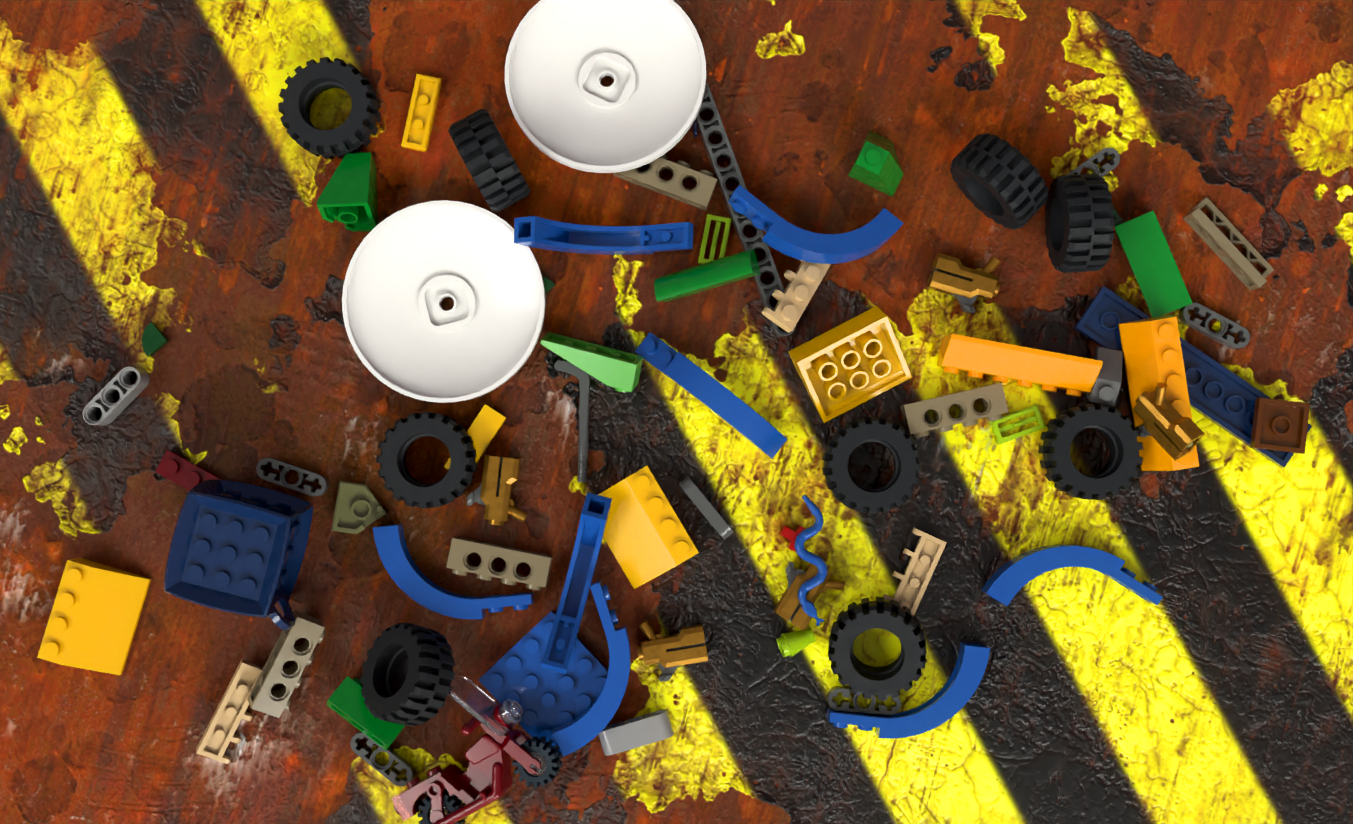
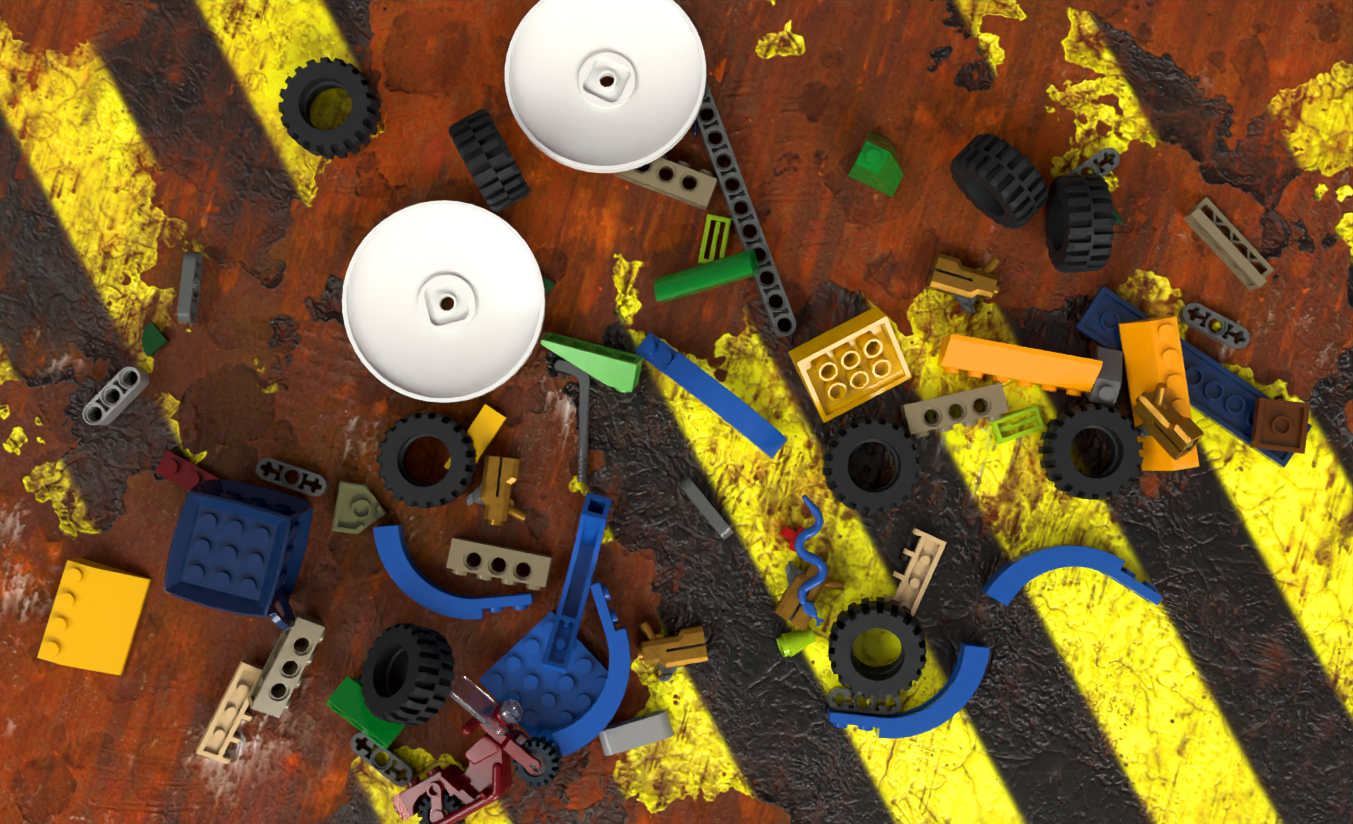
(190, 287): none -> dark grey beam
(352, 193): green slope -> none
(421, 113): yellow tile -> none
(605, 240): blue arch -> none
(645, 529): yellow slope -> none
(796, 295): tan hinge -> none
(815, 246): blue arch -> none
(1153, 264): green brick -> none

